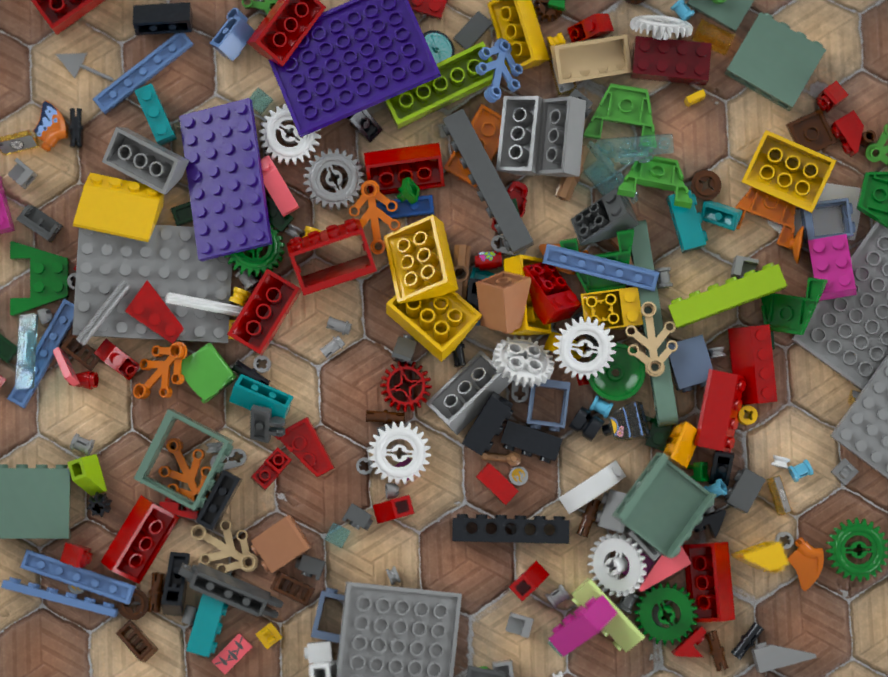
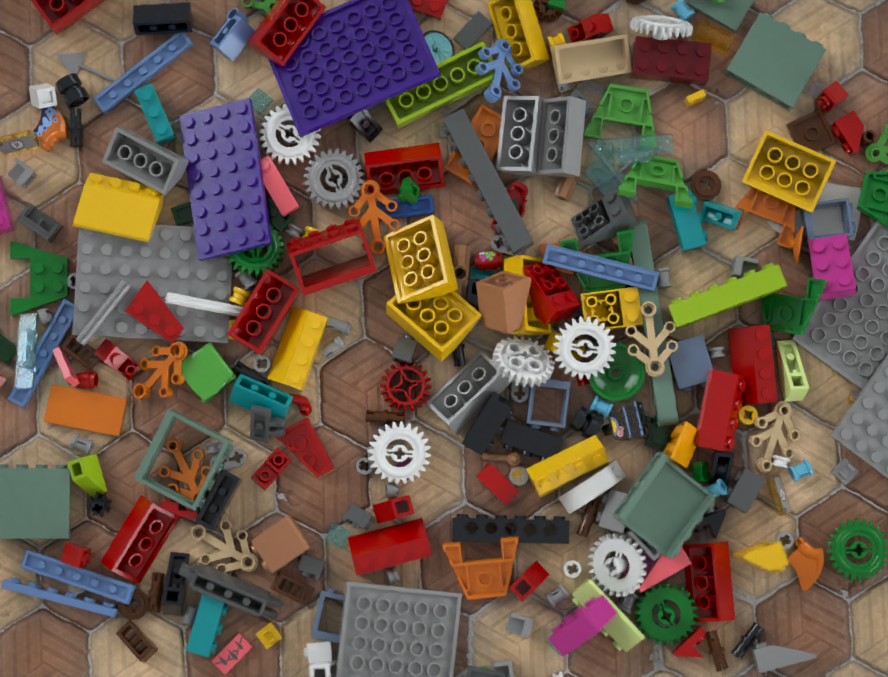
(43, 95): none -> white panel
(71, 89): none -> black wheel
(85, 410): none -> orange tile
(297, 348): none -> yellow slope
(302, 403): none -> red arm
(389, 546): none -> red slope
(485, 576): none -> orange wing
(568, 466): none -> yellow slope
(573, 575): none -> white bush
(774, 434): none -> tan plant
(791, 371): none -> yellowish green slope

